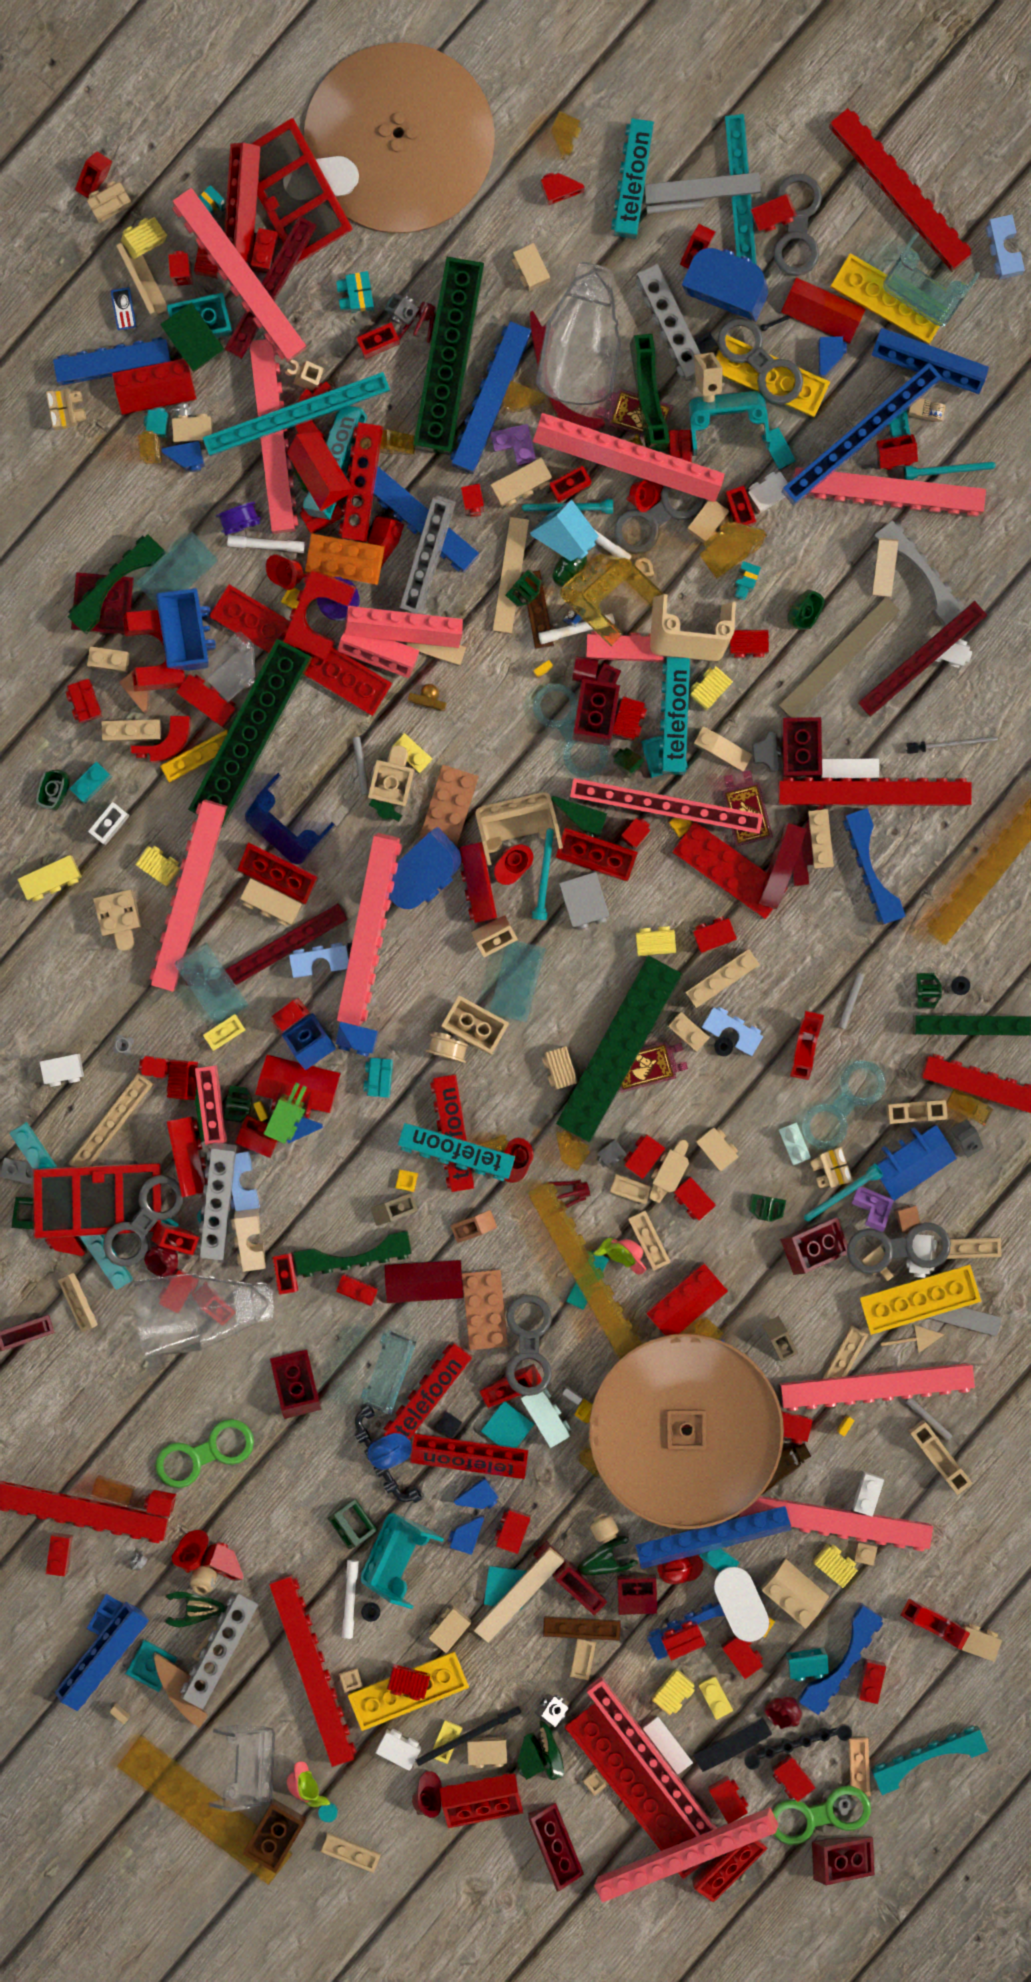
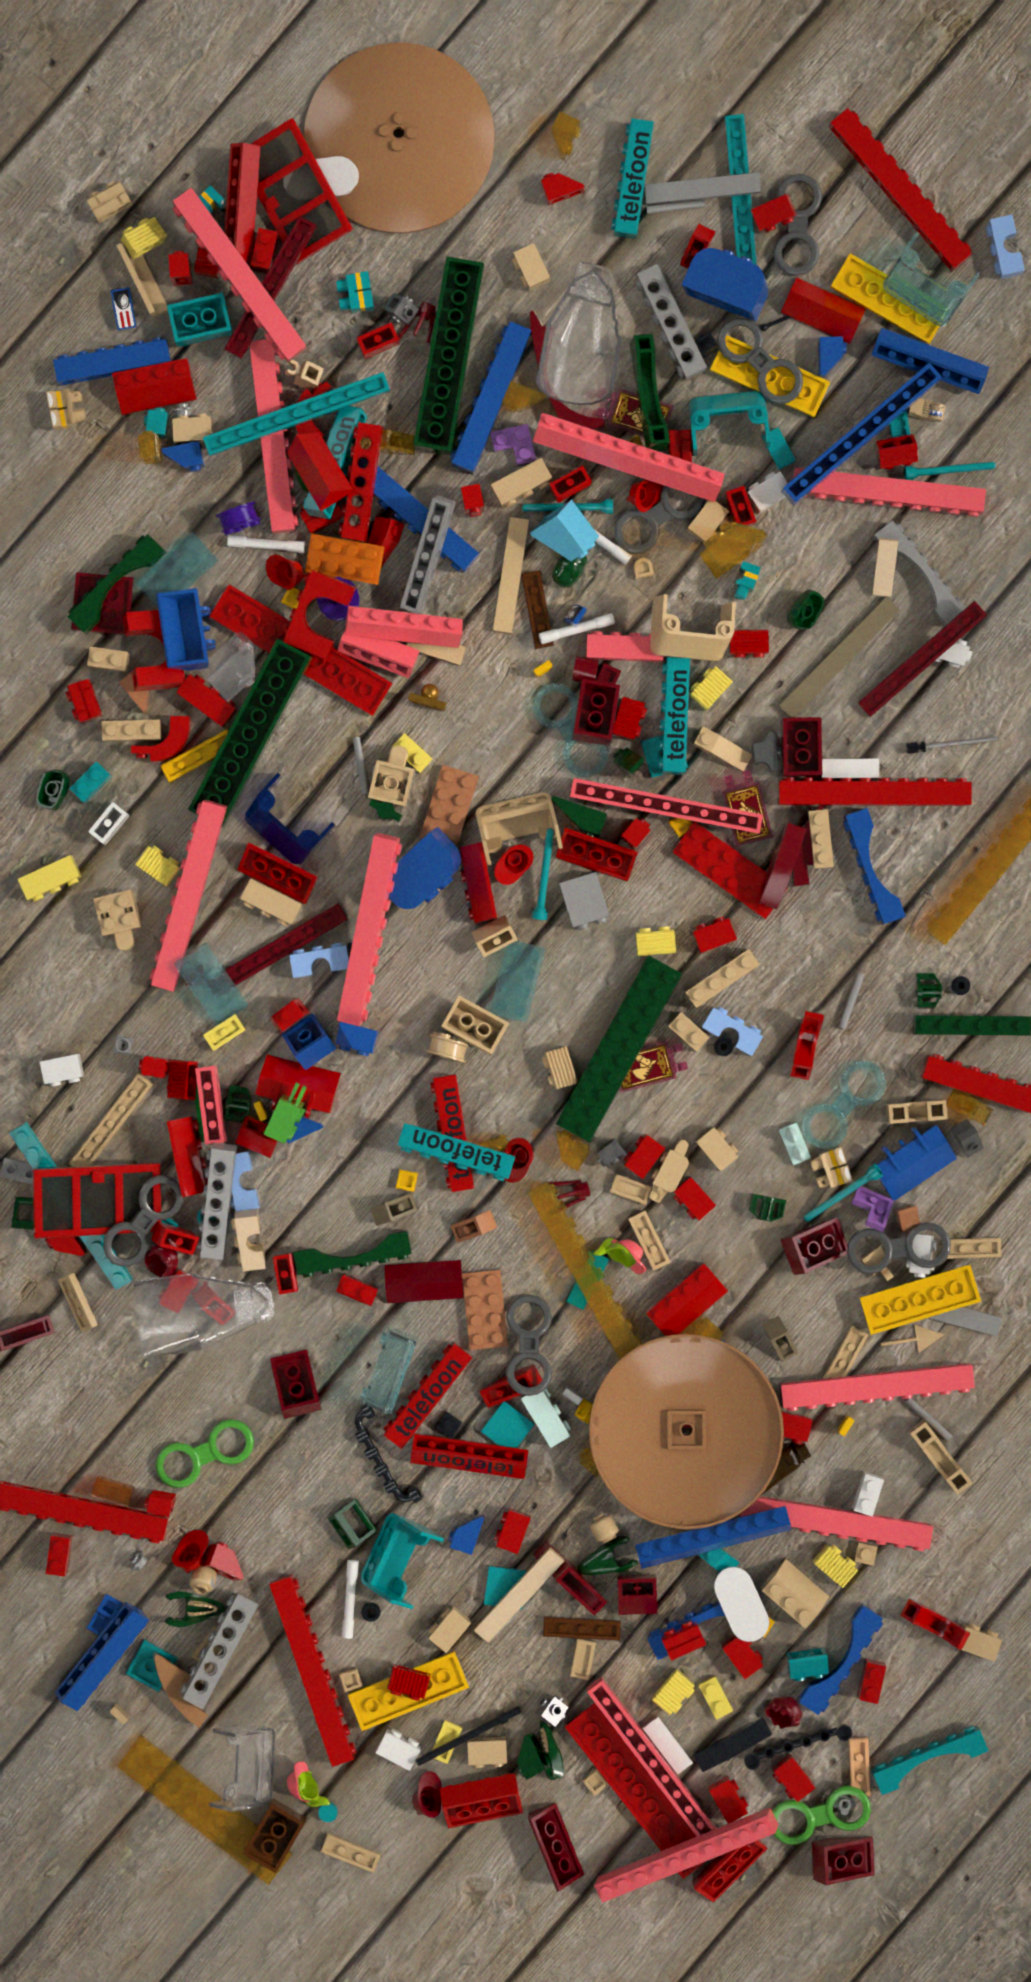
(93, 174): red slope -> none
(192, 337): dark green tile -> none
(379, 1077): teal brick -> none
(389, 1451): blue piece -> none
(478, 1496): blue slope -> none
(525, 589): dark green piece -> none
(596, 582): clear yellow windscreen -> none
(681, 1570): red piece -> none
(708, 375): tan torso -> none

